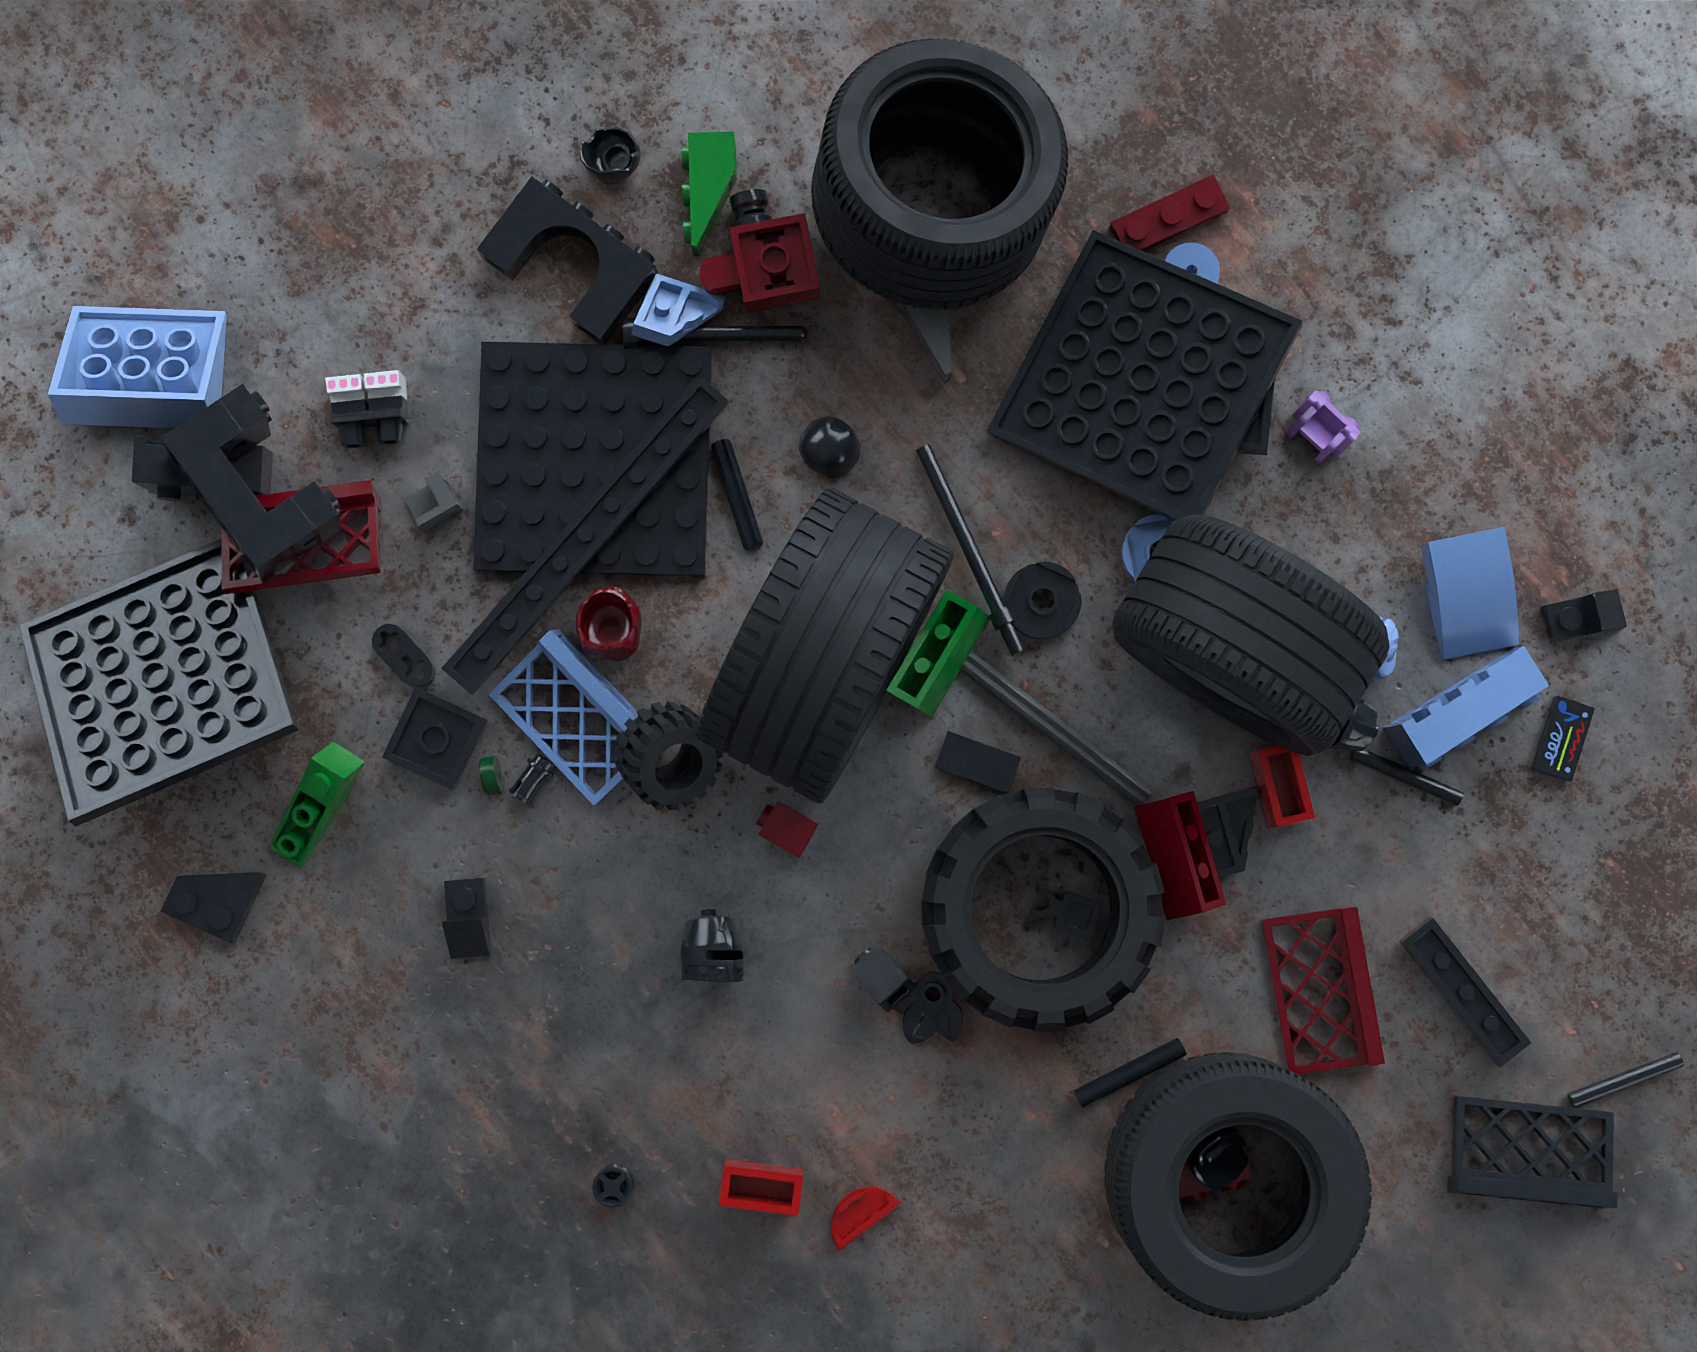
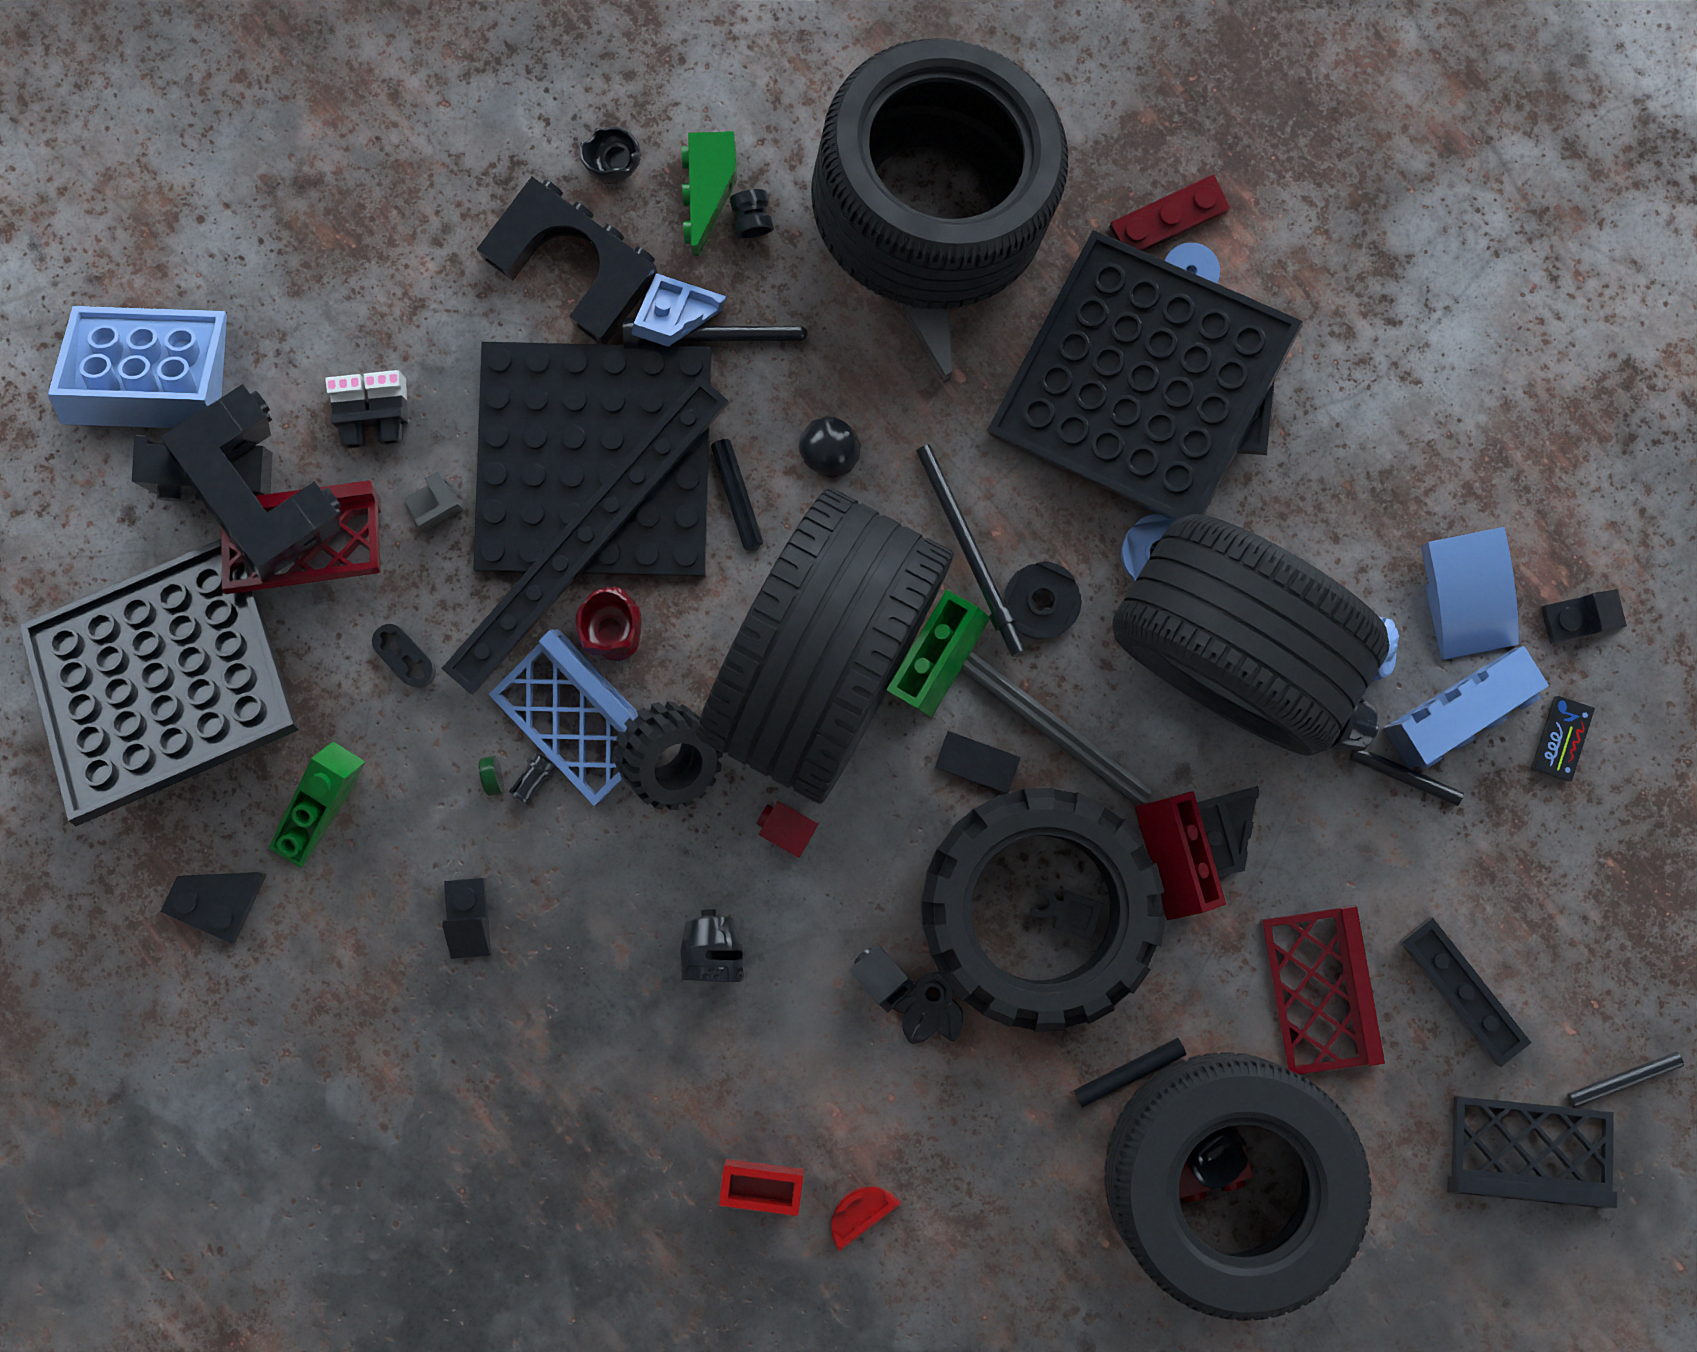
(434, 738): black plate -> none
(608, 1190): black wheel -> none
(769, 265): dark red brick -> none
(1282, 786): red piece -> none
(1323, 426): medium lavender piece -> none

